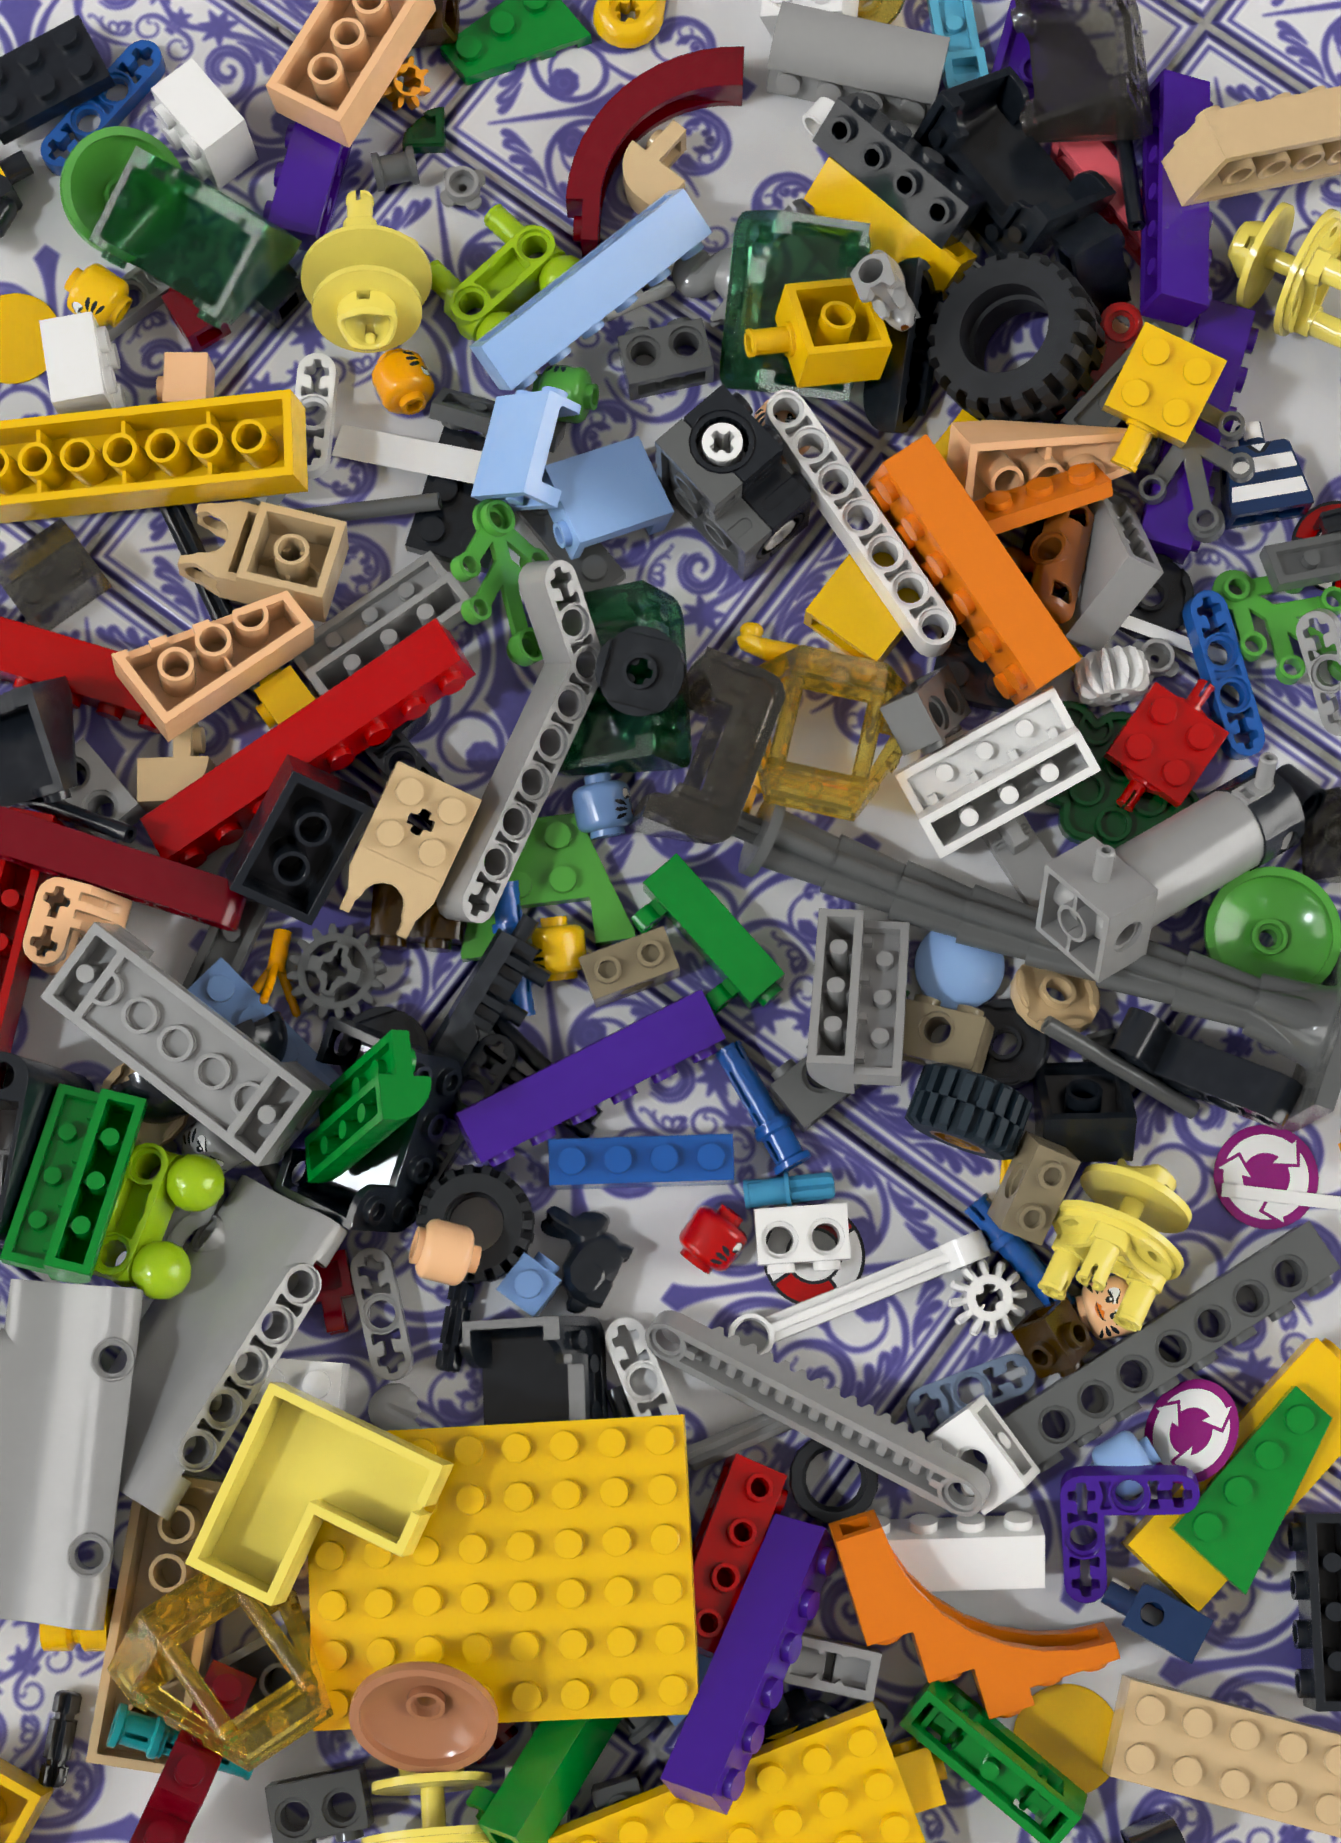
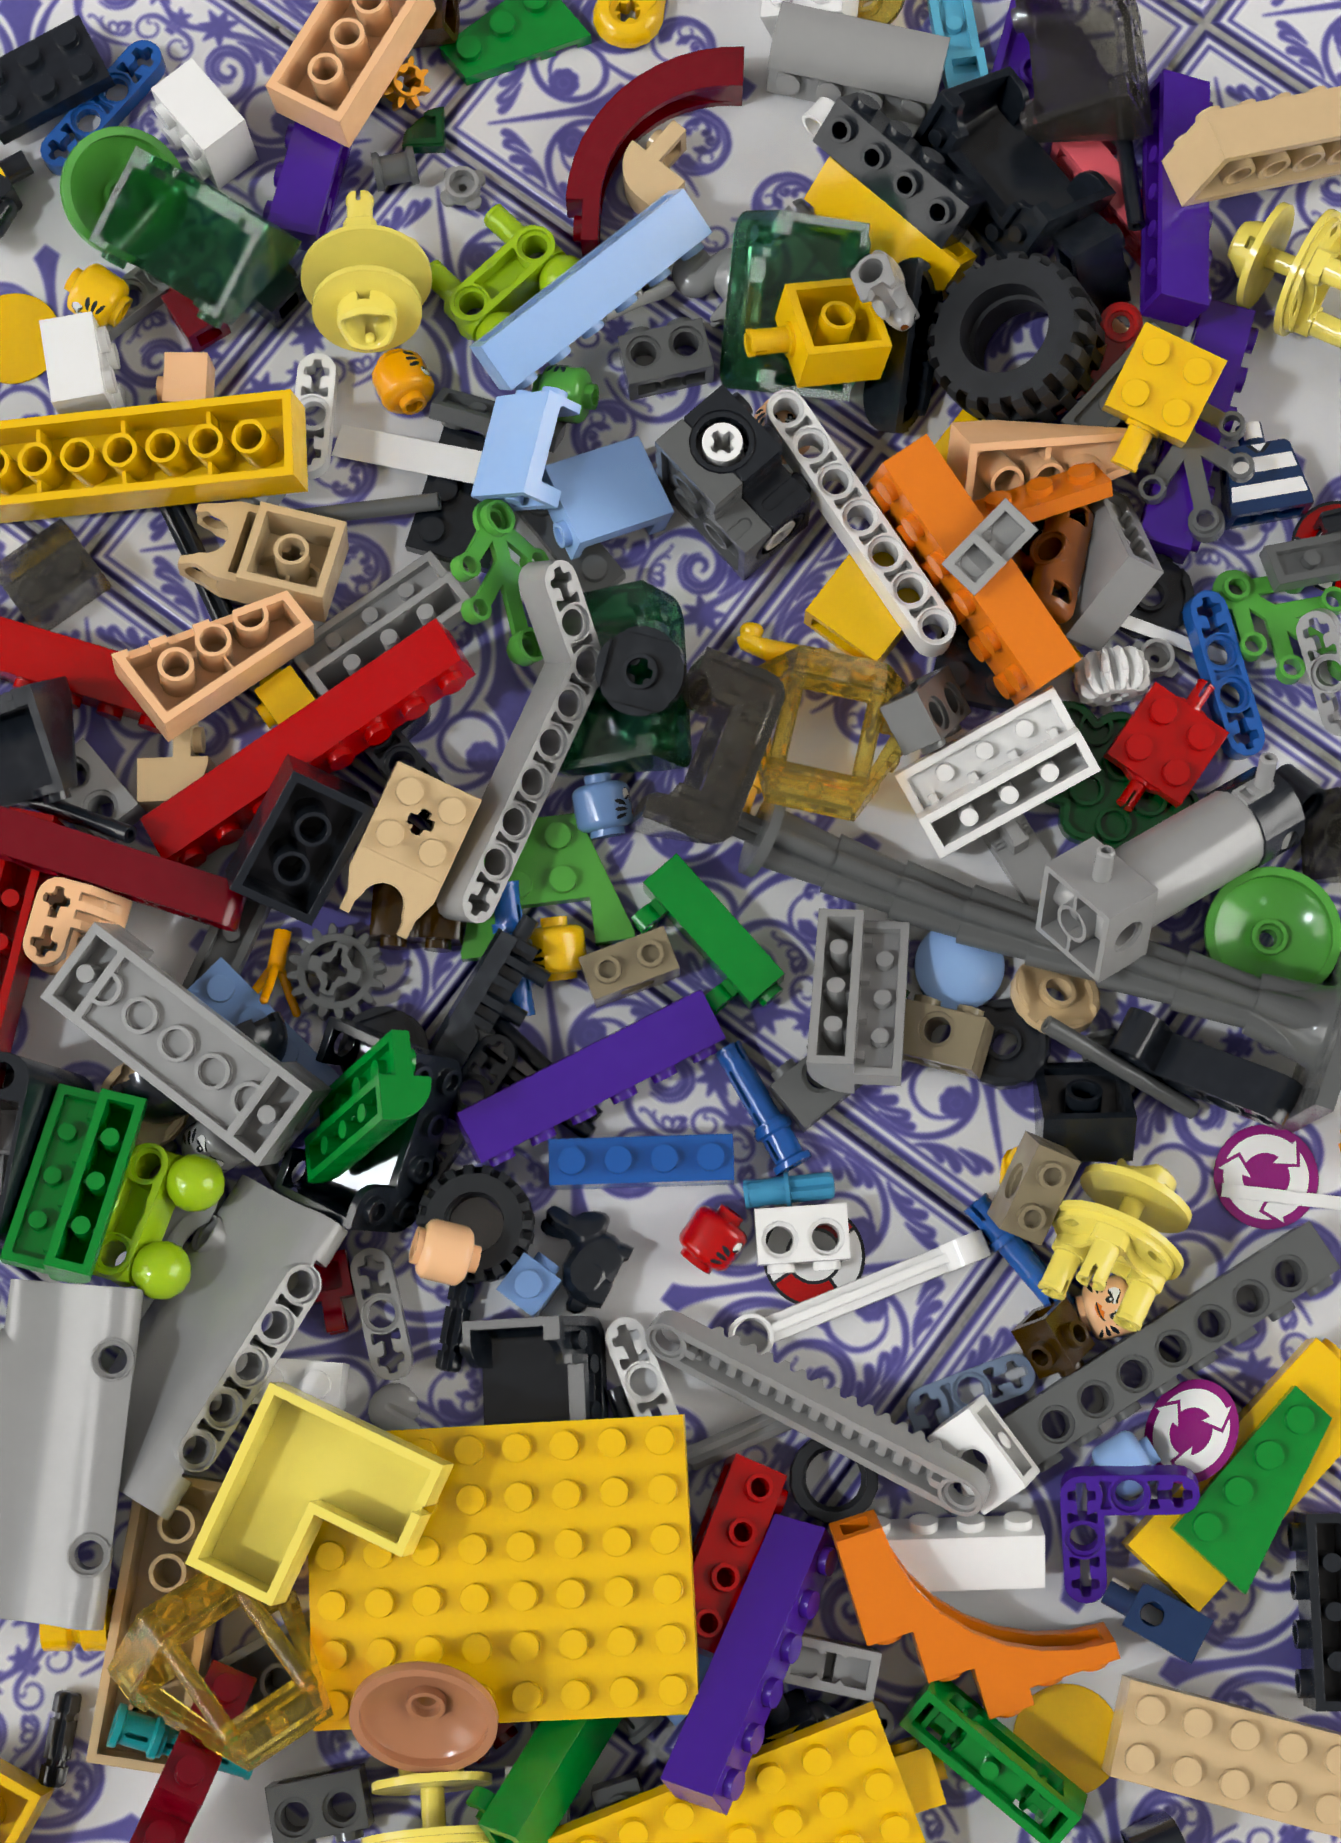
(968, 1111): black wheel -> none
(989, 546): none -> light grey slope
(998, 1310): white gear -> none

